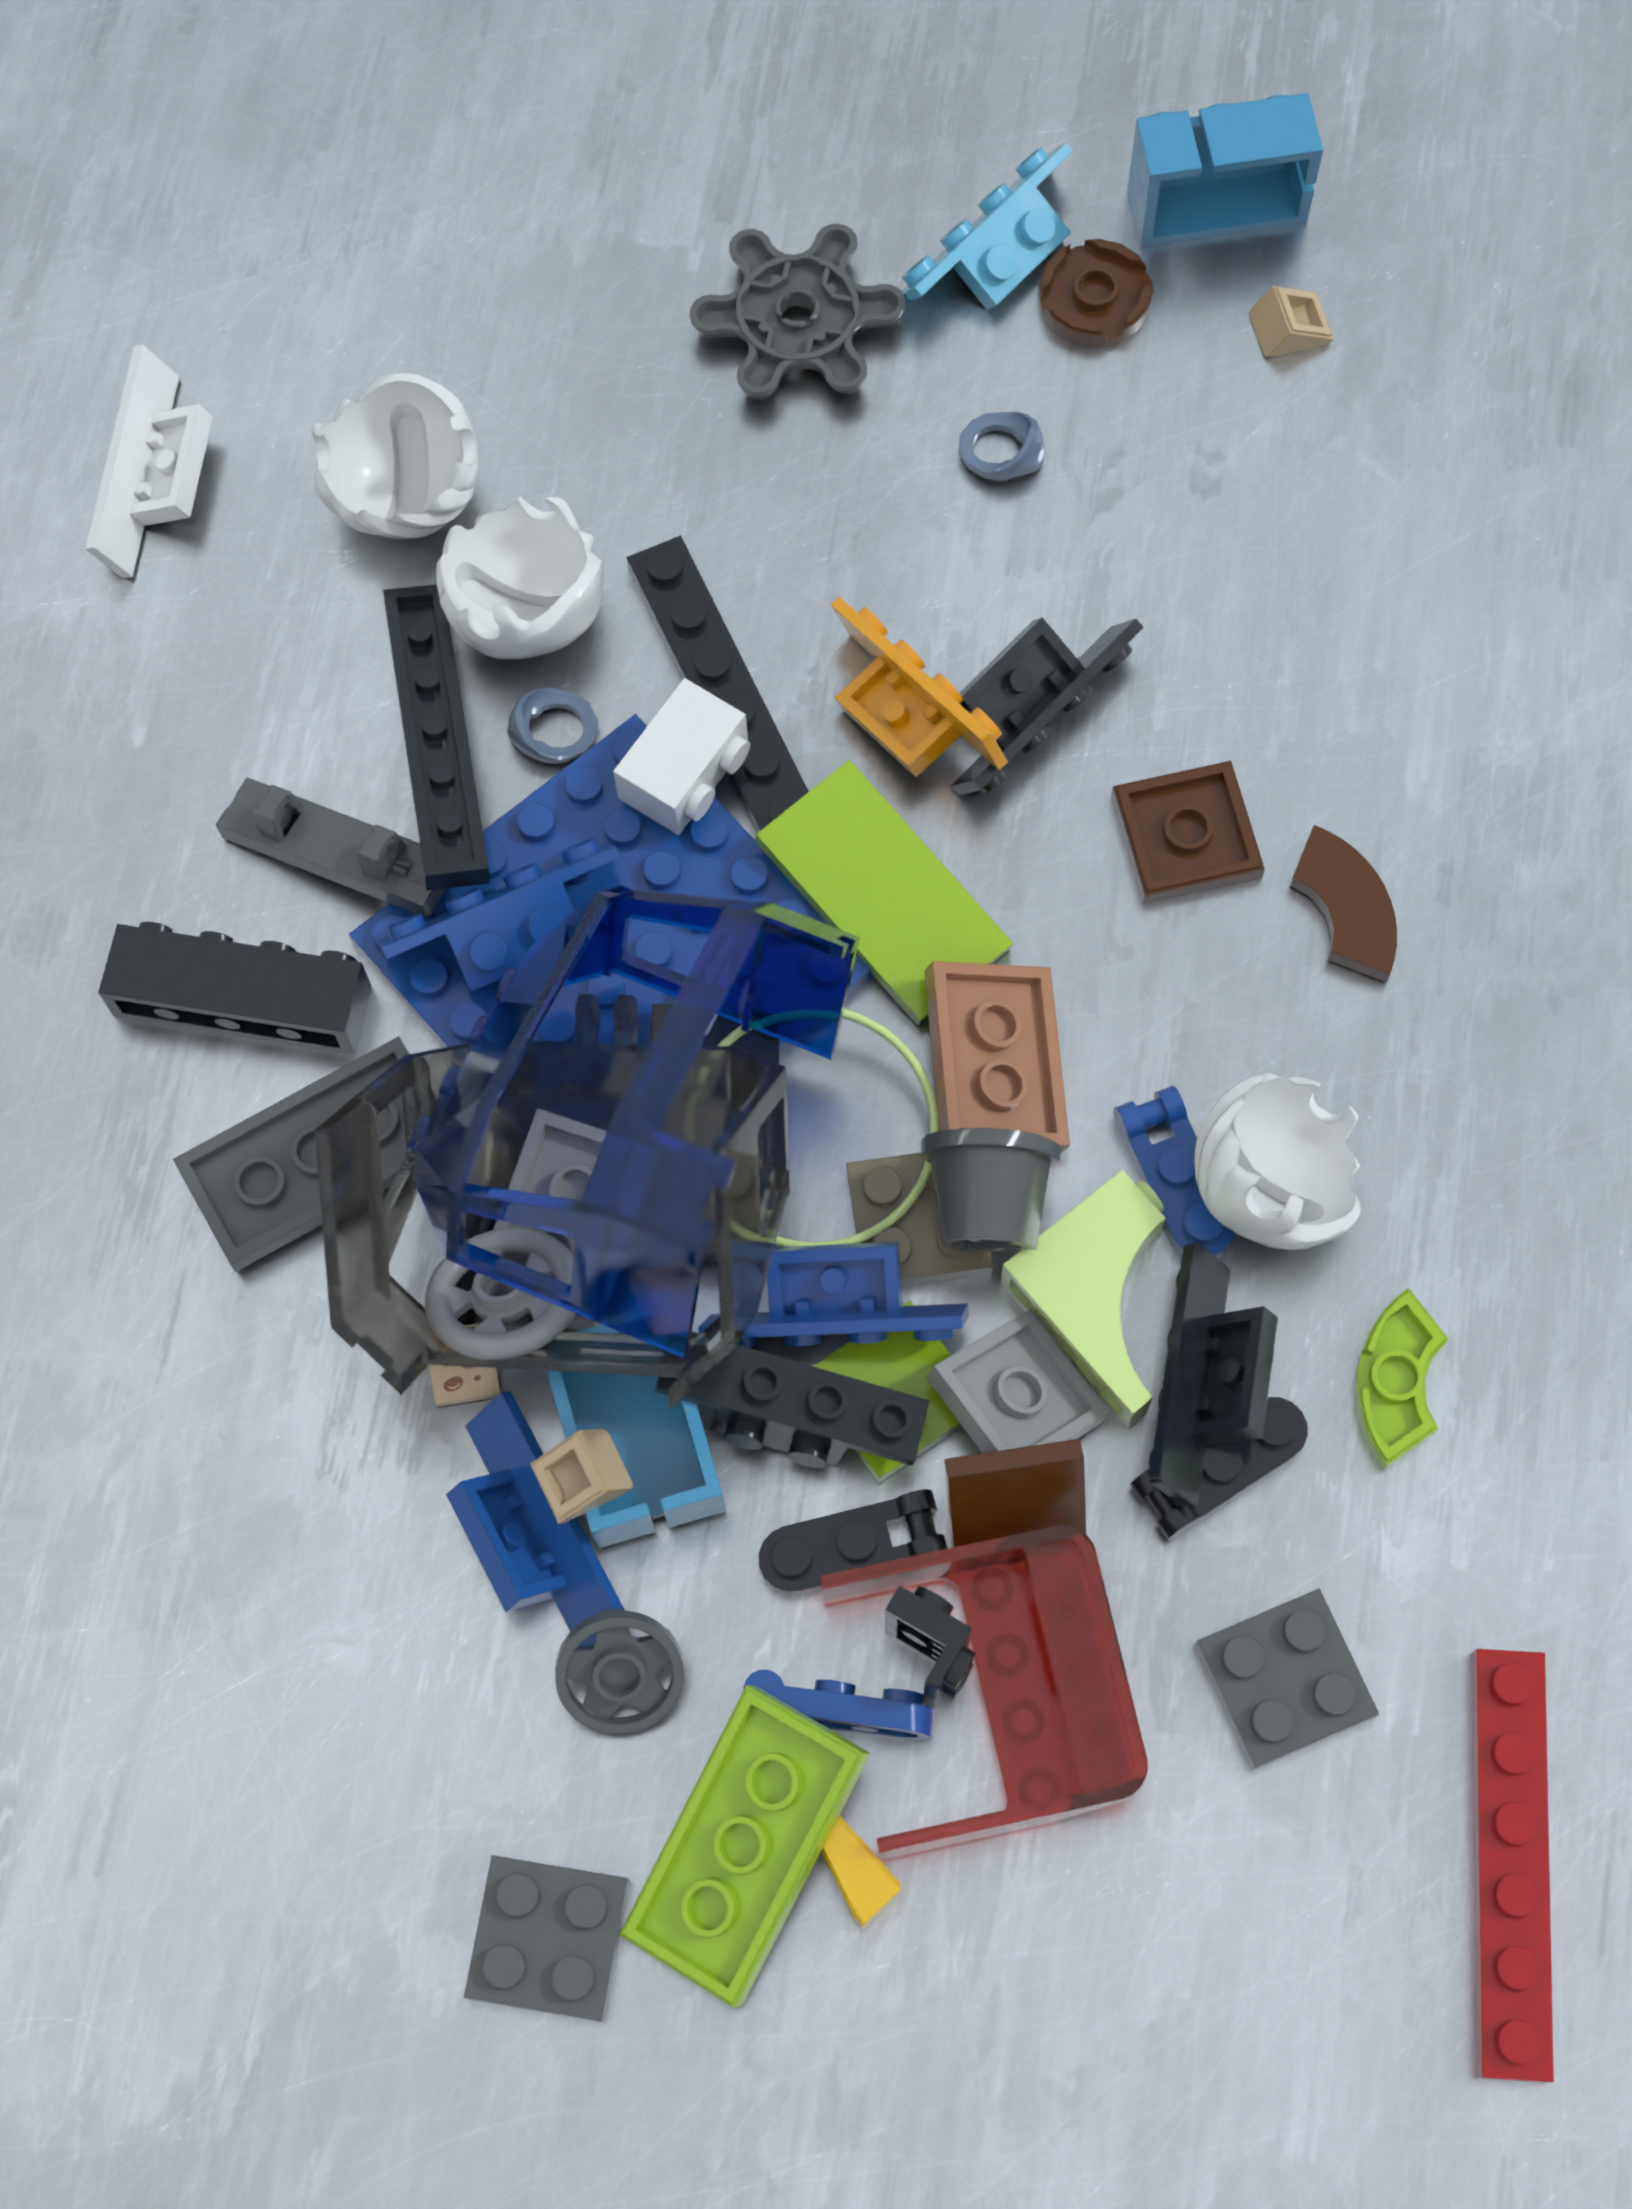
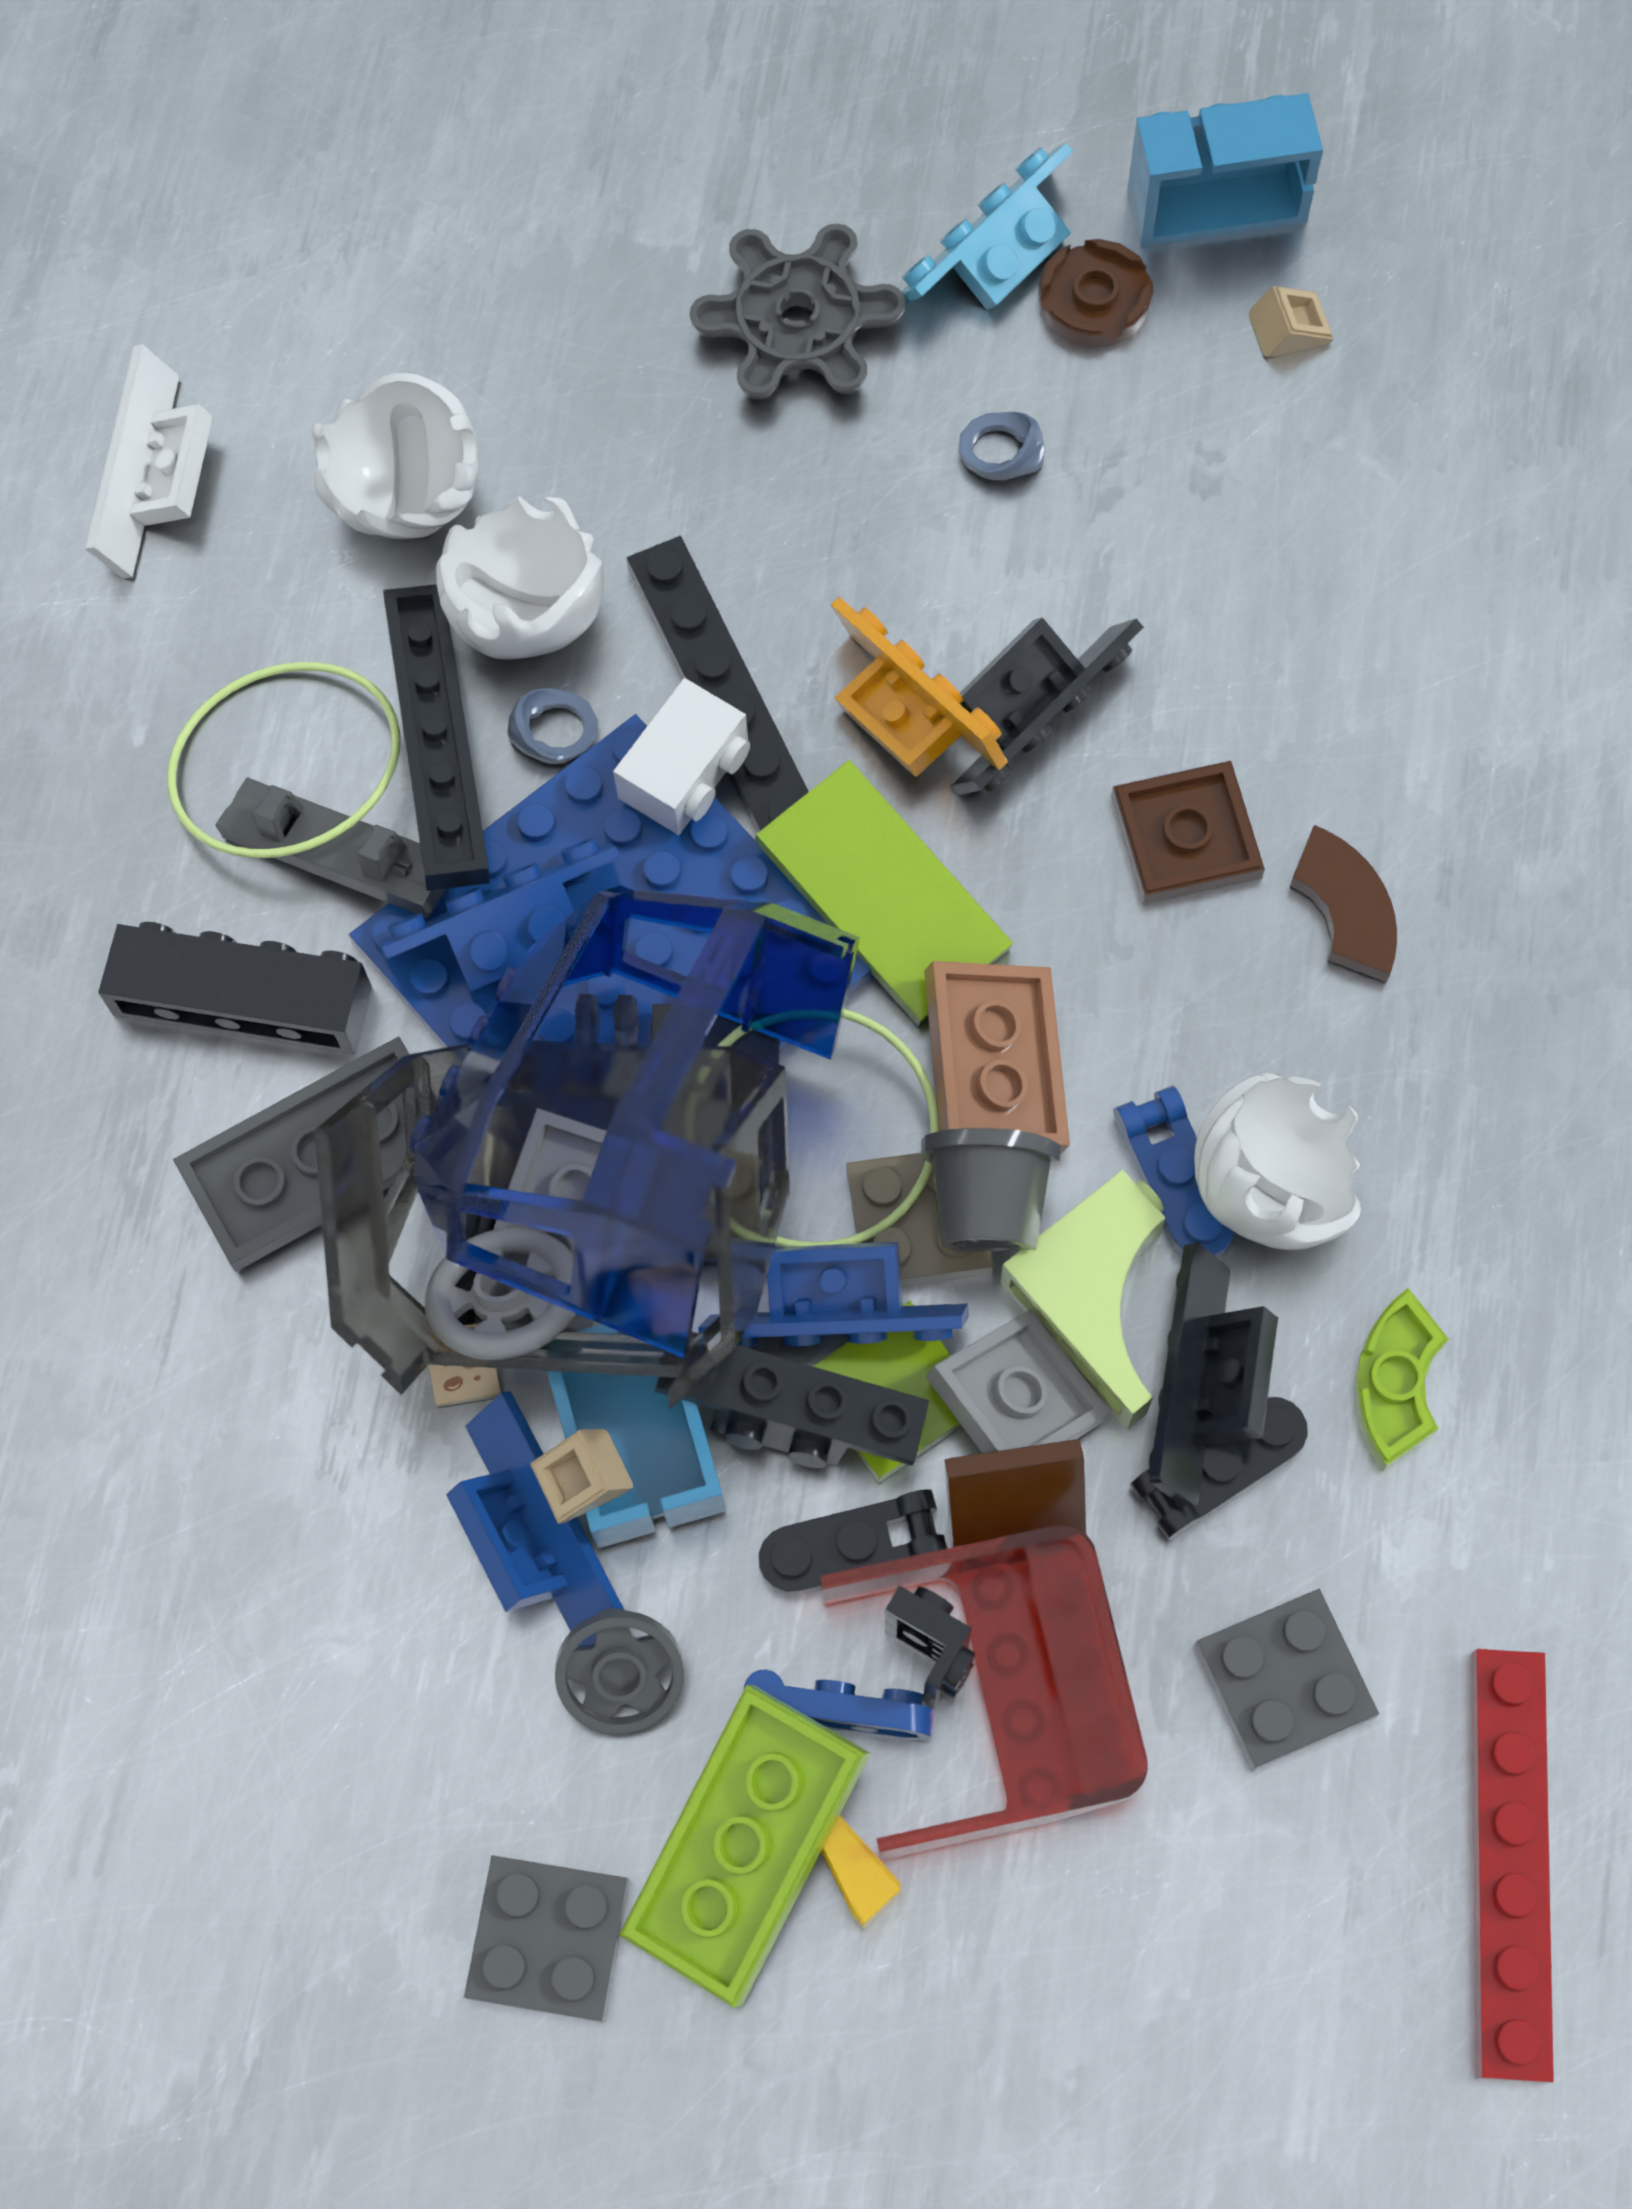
(314, 842): none -> yellowish green piece

